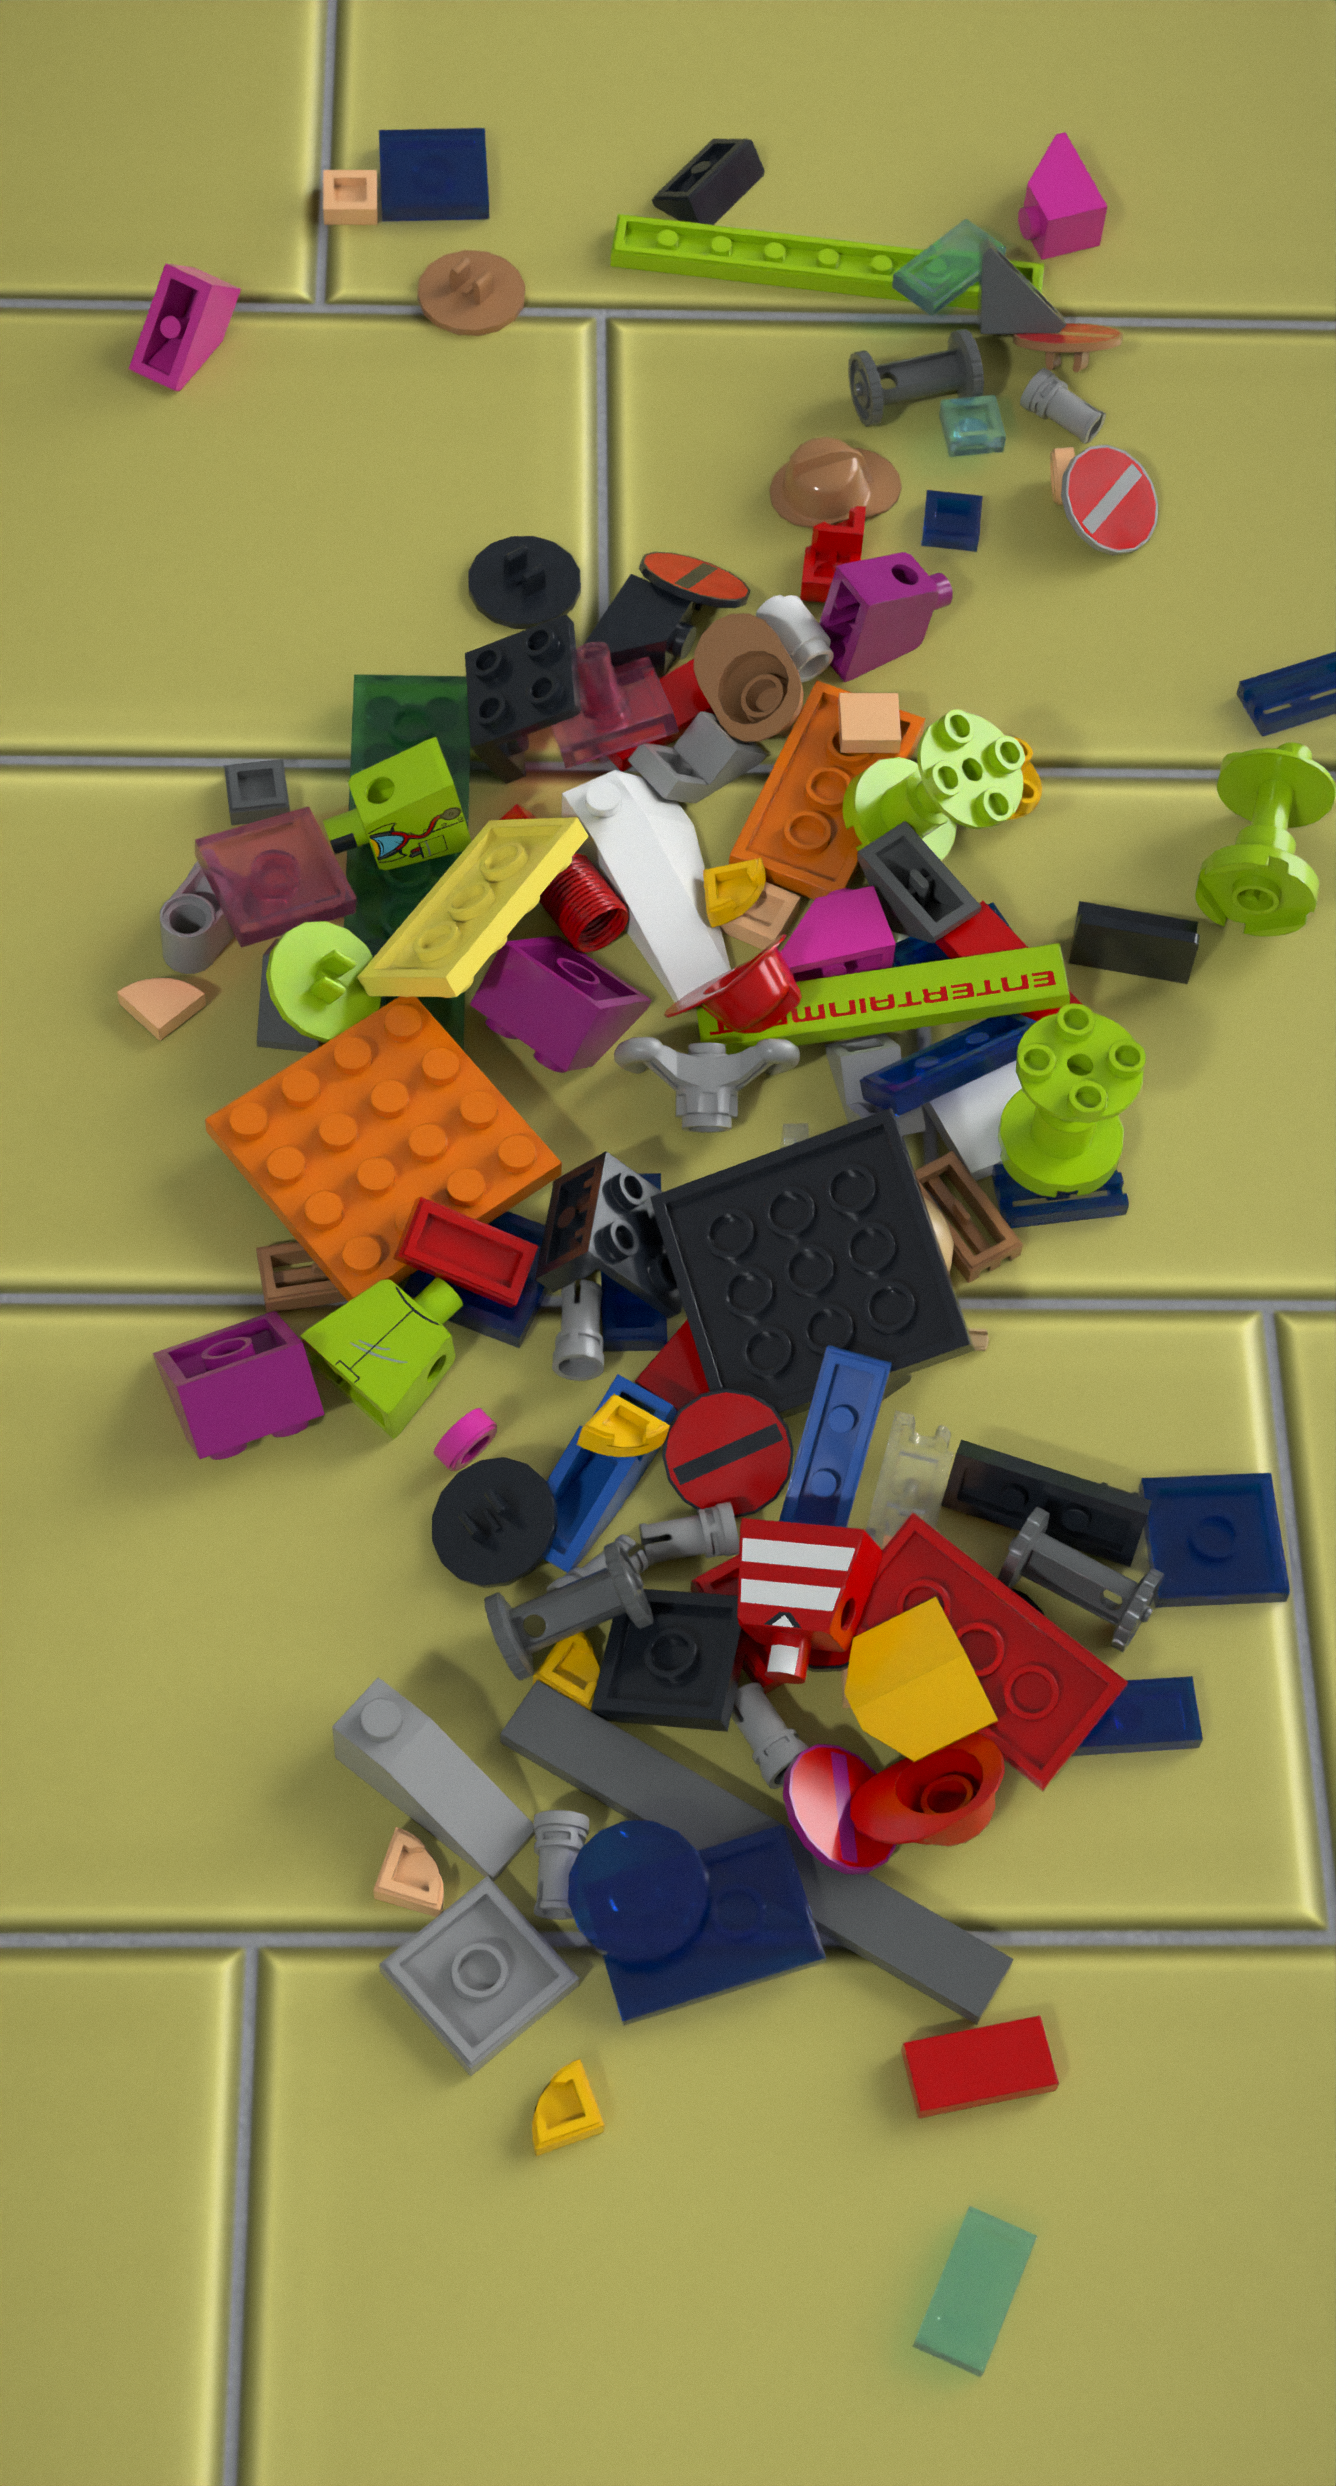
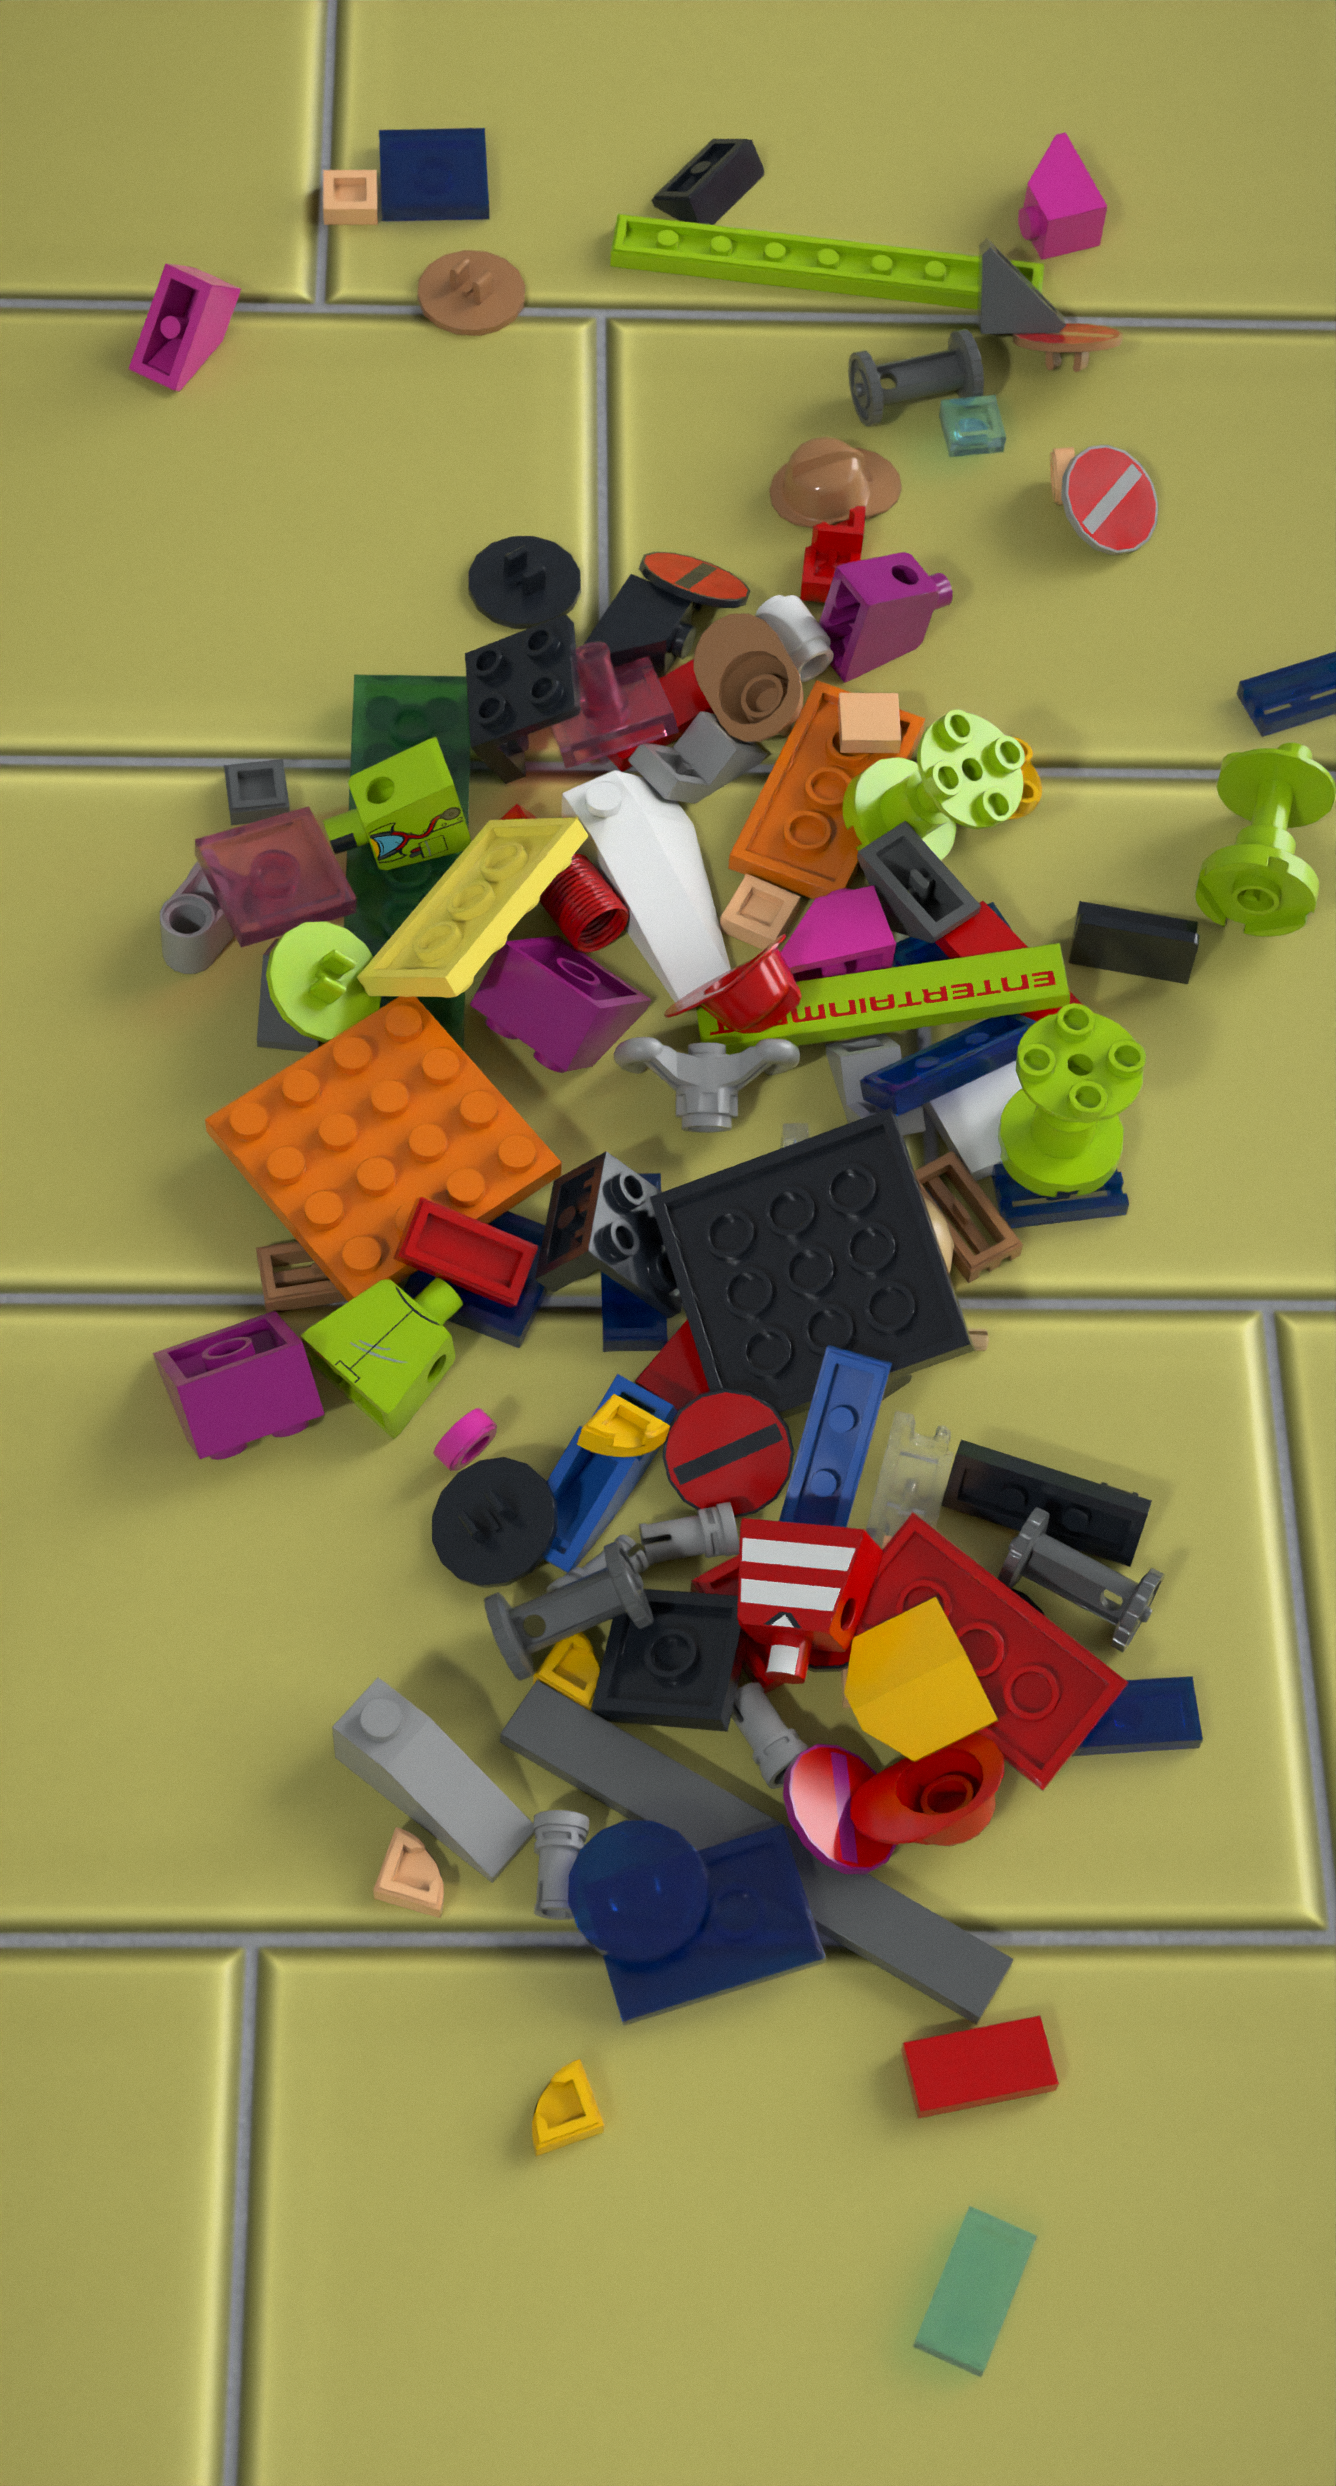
(161, 1003): light nougat tile -> none
(479, 1975): light grey tile -> none
(579, 1344): light grey pin -> none
(732, 889): yellow tile -> none
(943, 268): clear light blue tile -> none
(951, 520): clear blue tile -> none
(1052, 399): light grey pin -> none
(1215, 1540): clear blue tile -> none

